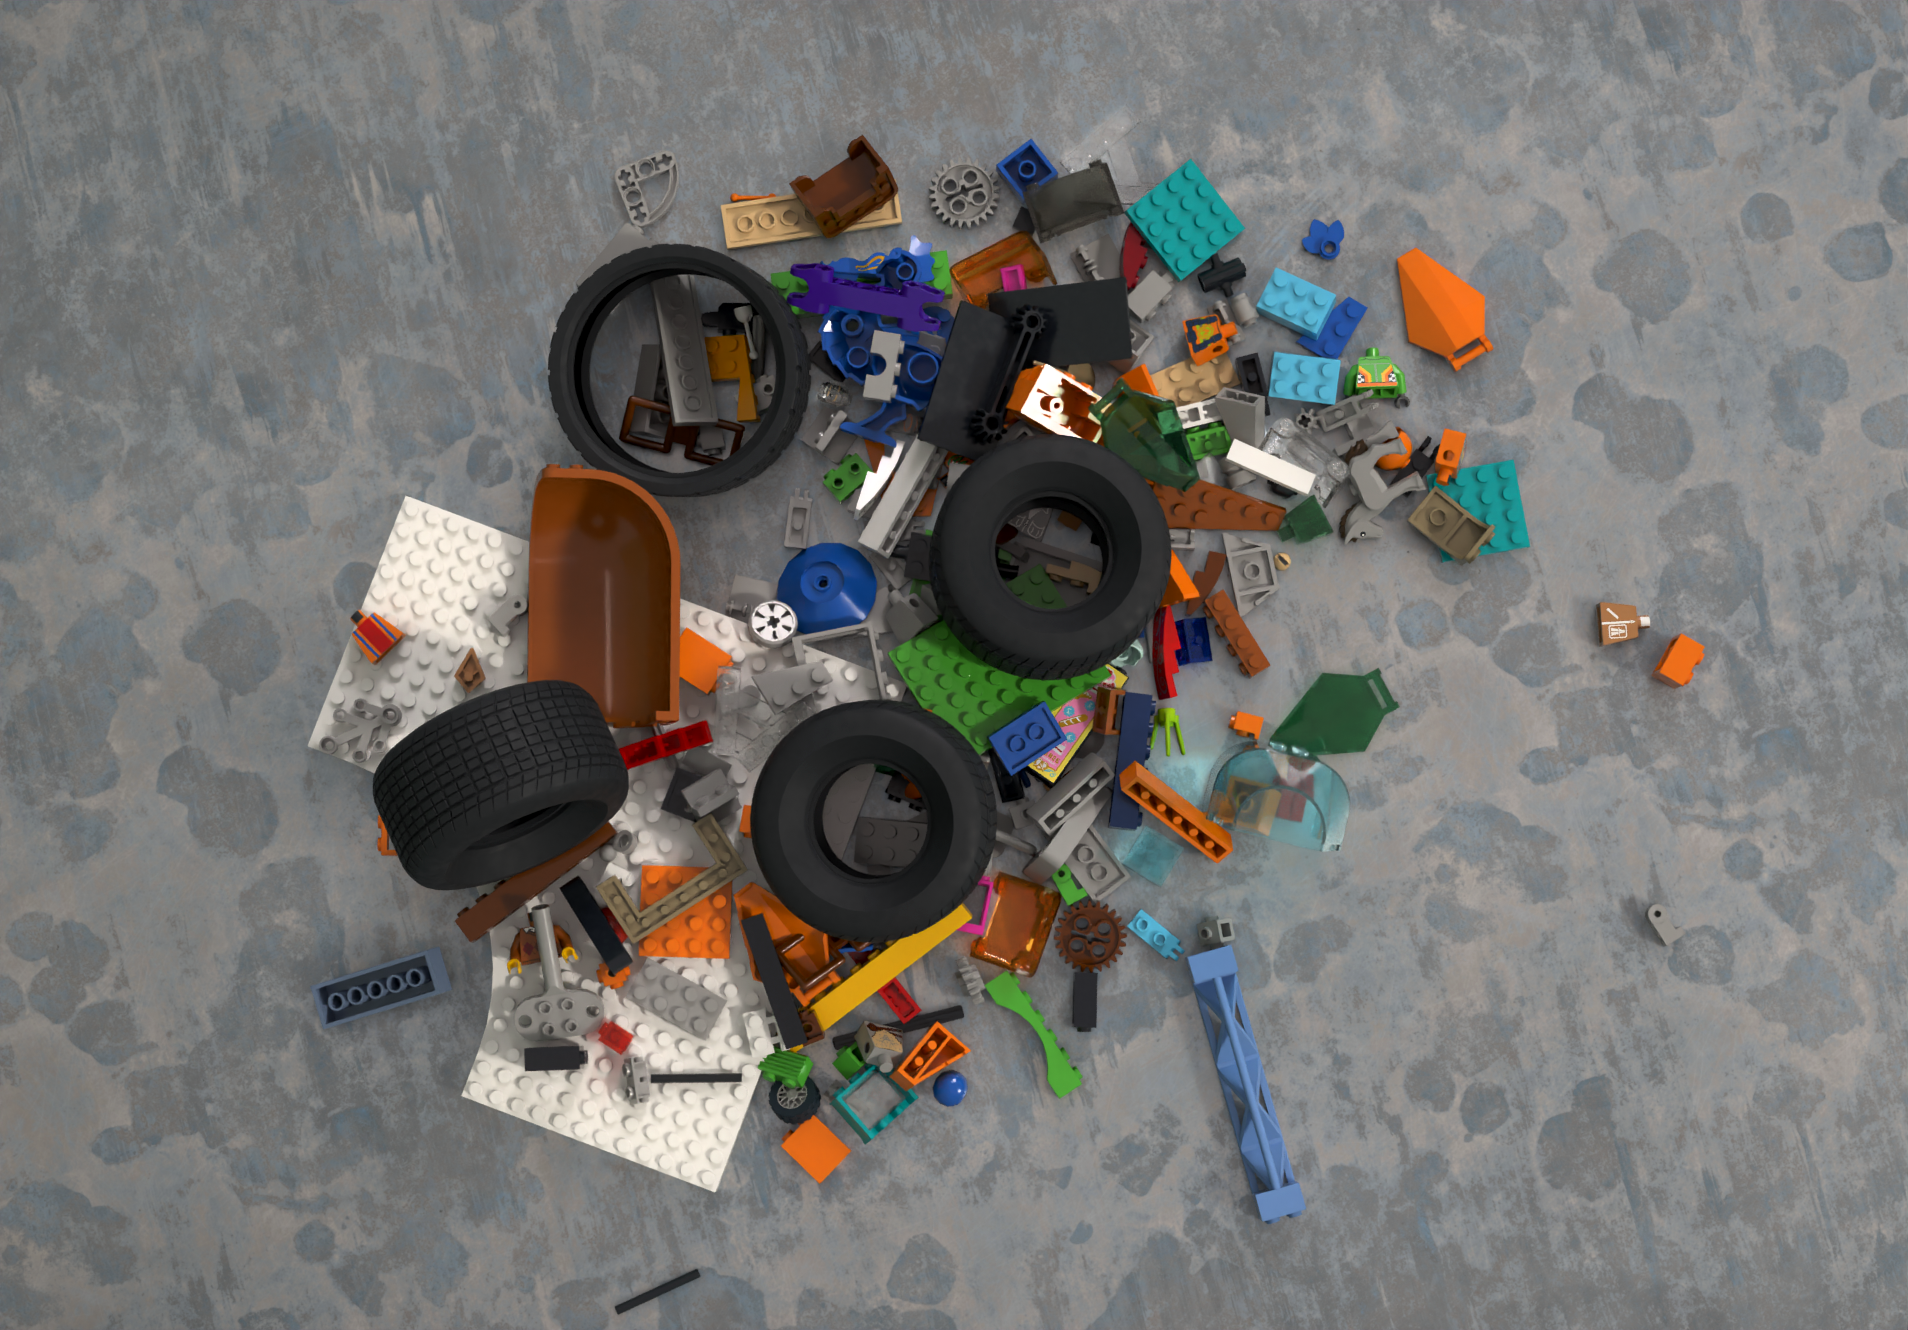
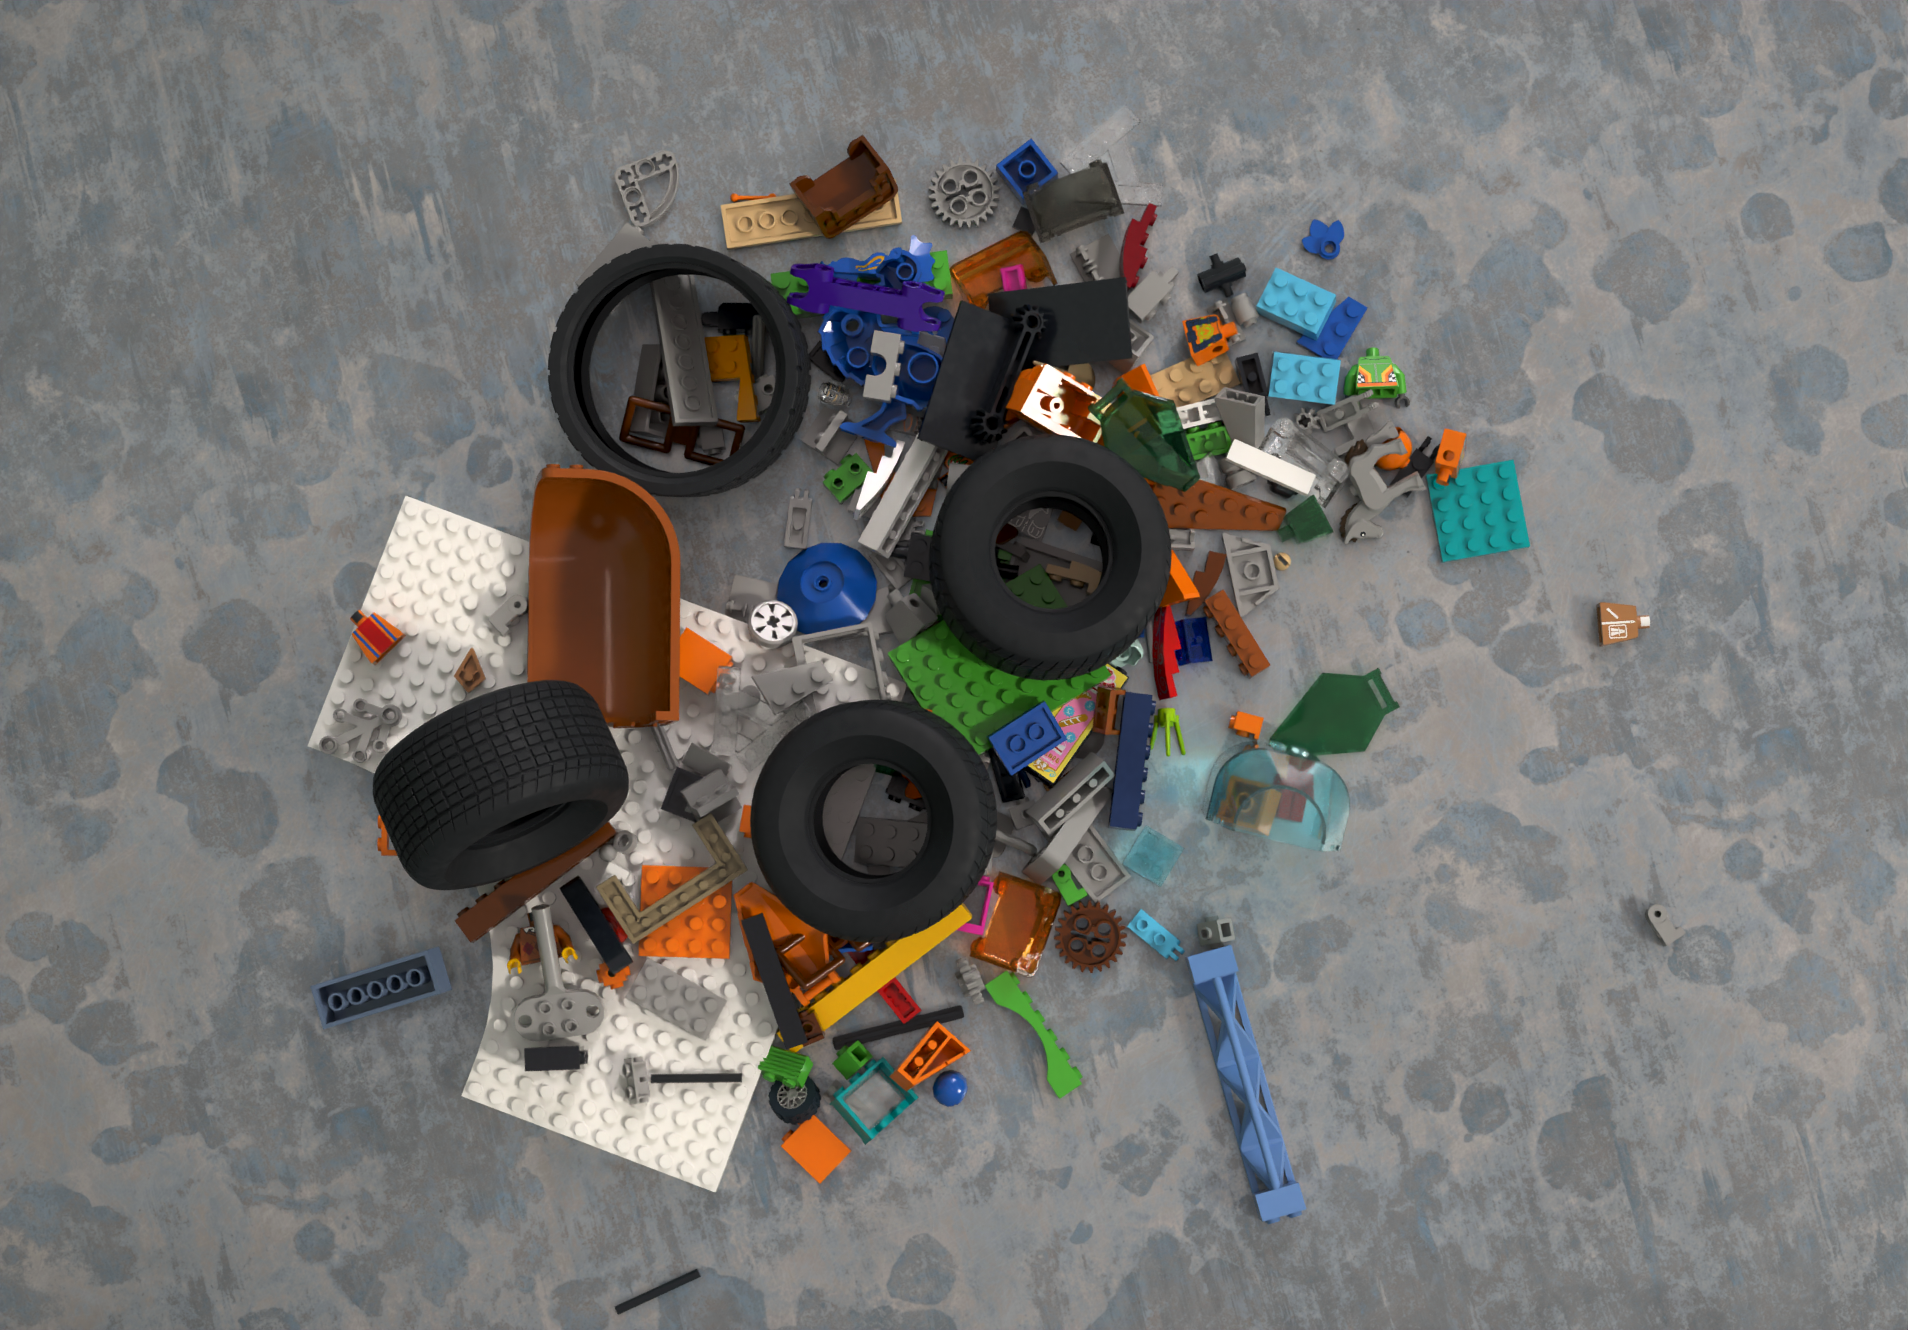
(615, 1037): clear red brick -> none
(666, 744): red slope -> none
(744, 315): white hinge -> none
(759, 1033): white plate -> none
(880, 1045): light grey torso -> none
(1084, 1001): black window -> none
(1175, 812): orange brick -> none
(1184, 220): teal plate -> none
(1441, 309): orange windscreen -> none
(1451, 526): dark tan bracket -> none
(1678, 661): orange brick -> none

